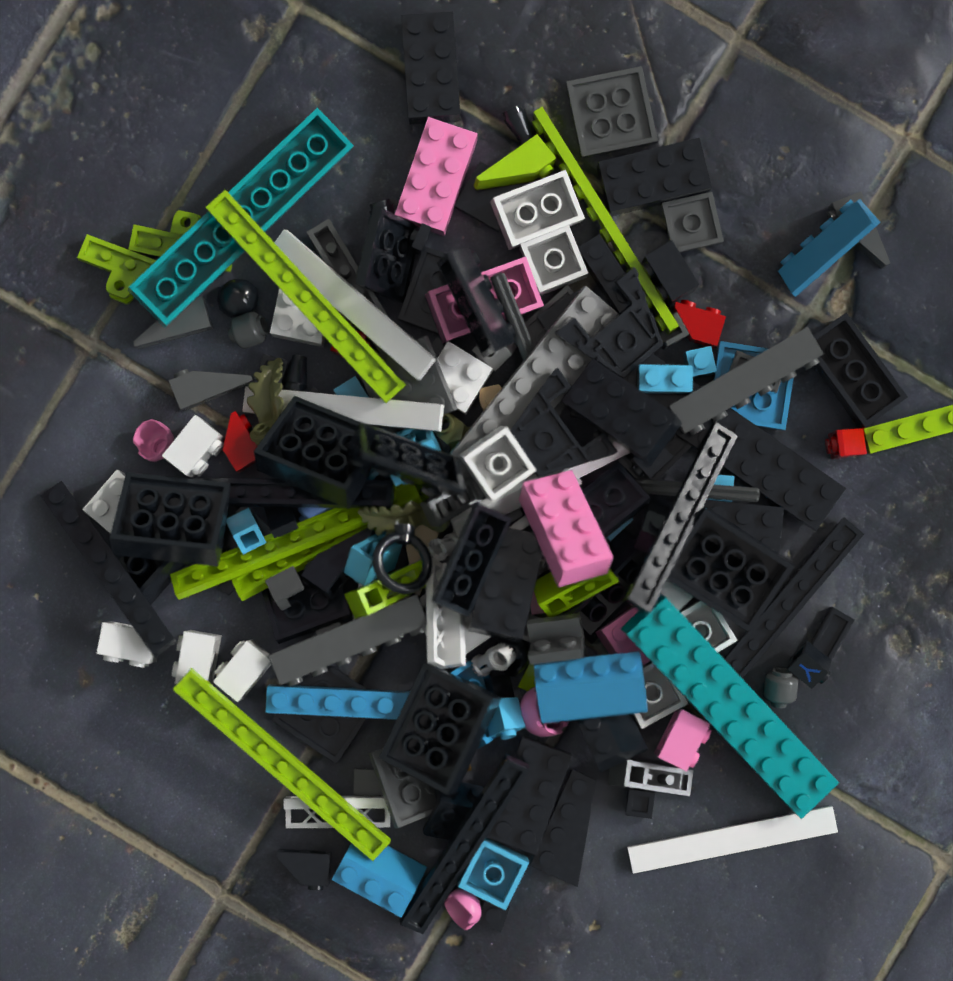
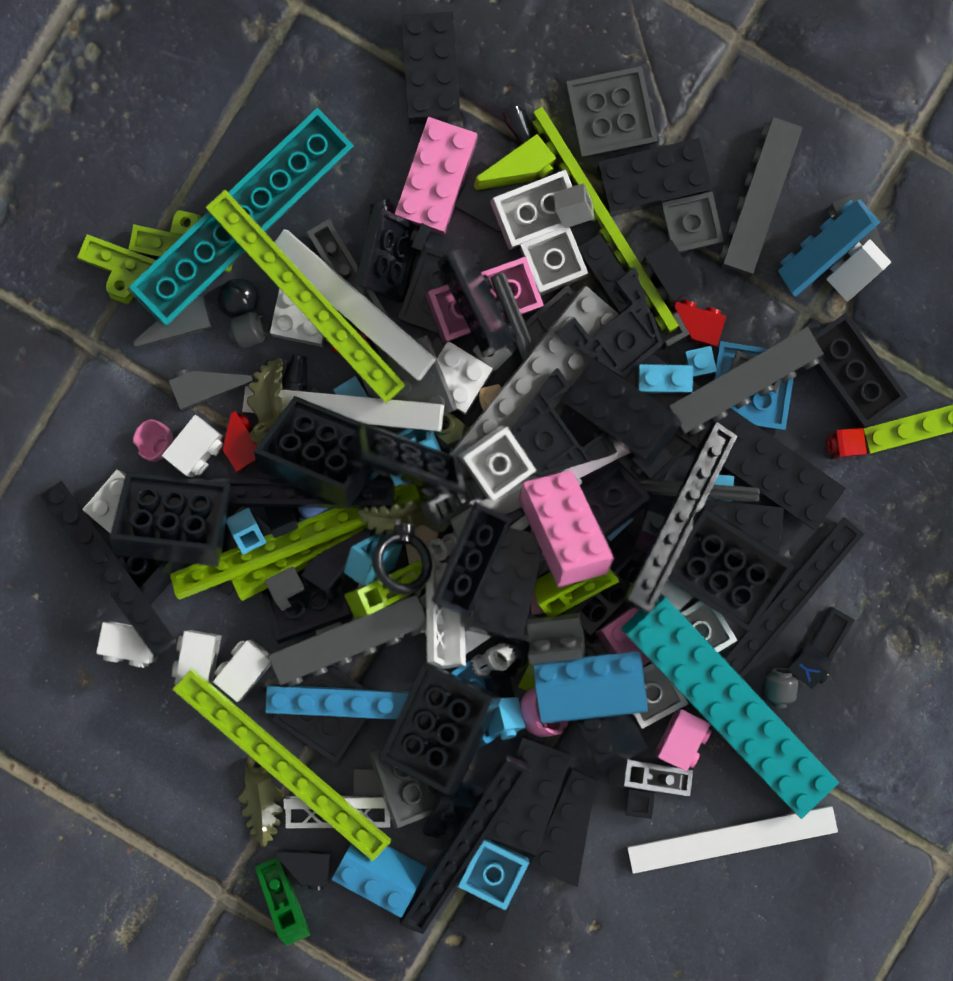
(261, 800): none -> olive plant
(282, 902): none -> green slope
(463, 908): bright pink hair -> none
(574, 205): none -> light grey panel
(761, 196): none -> dark grey brick
(859, 270): none -> white brick

